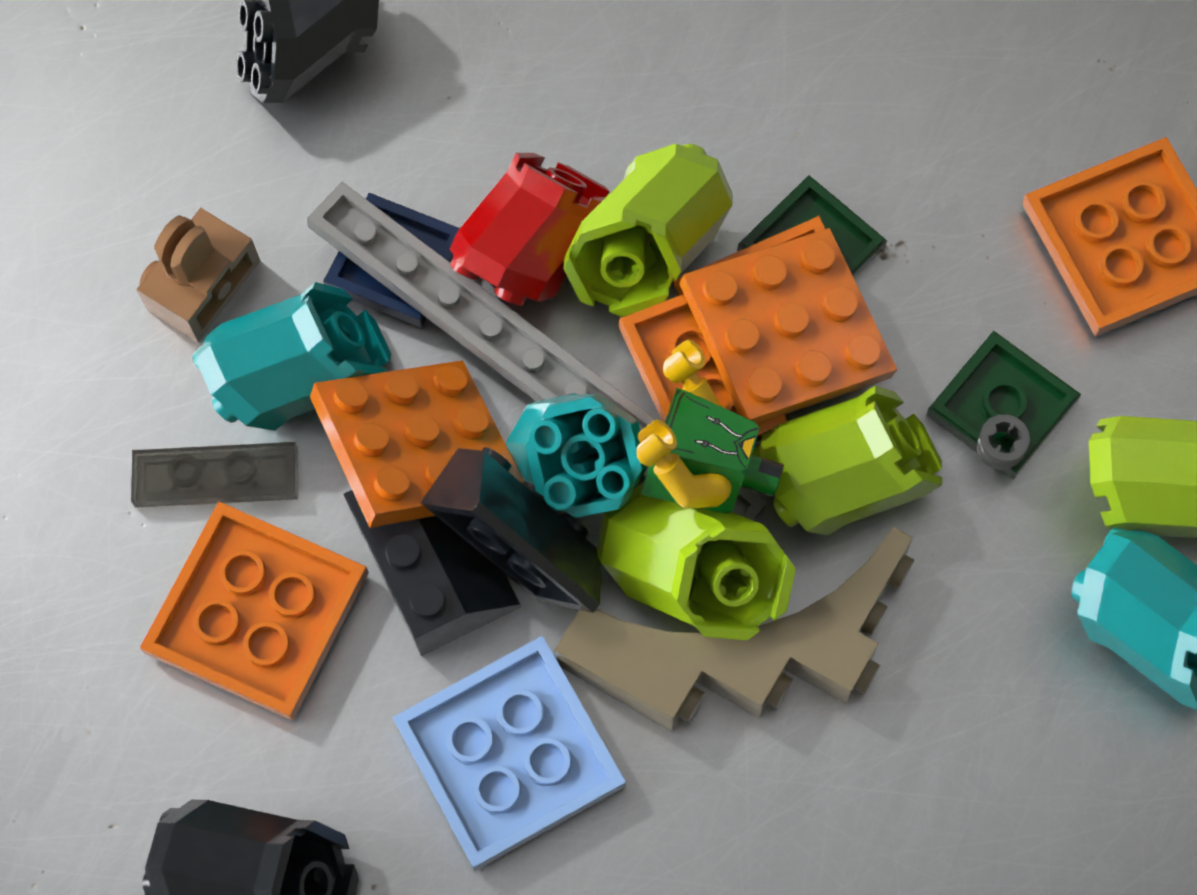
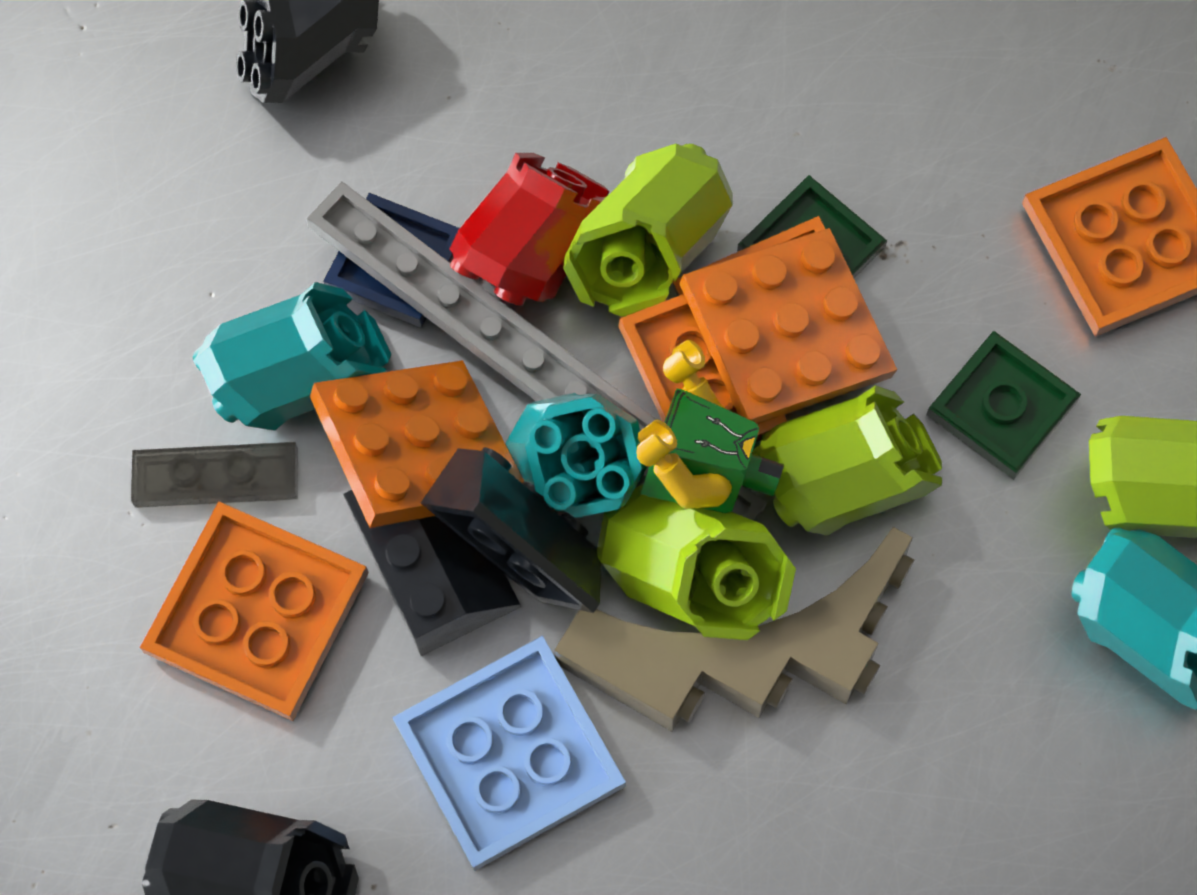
(196, 271): medium nougat brick -> none
(1014, 428): dark grey bush -> none

